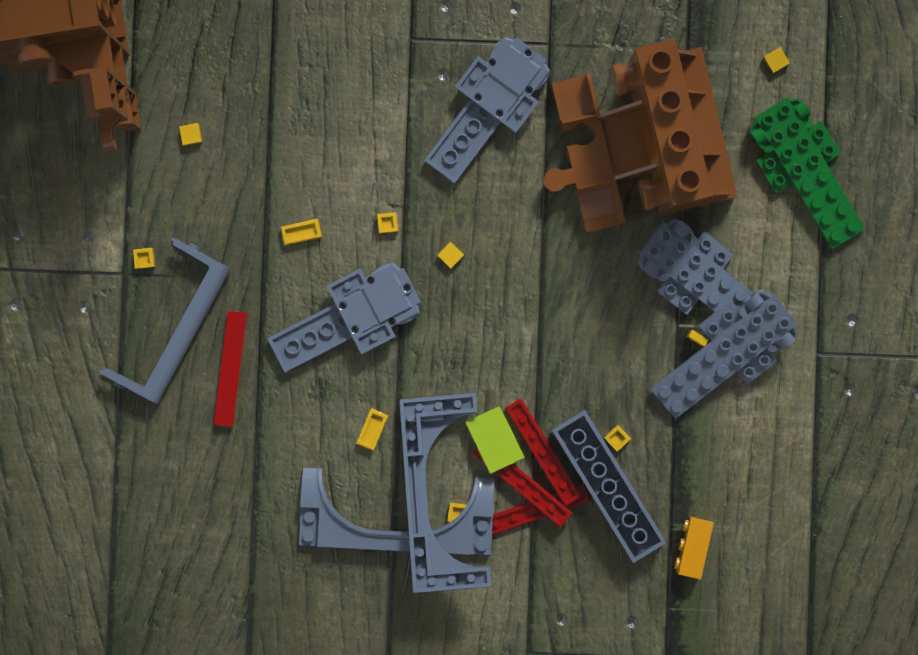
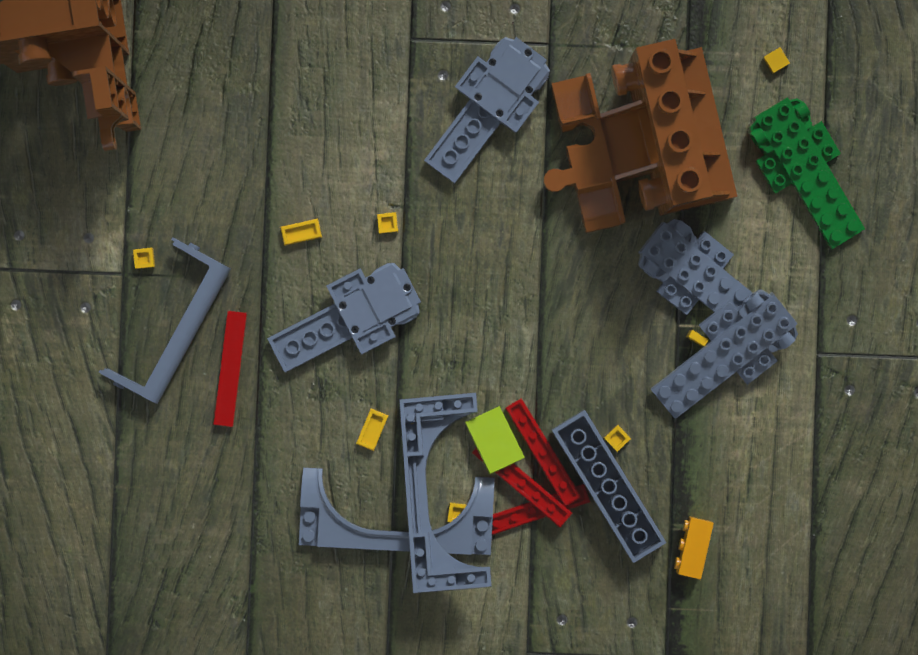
(190, 134): yellow tile -> none
(450, 255): yellow tile -> none

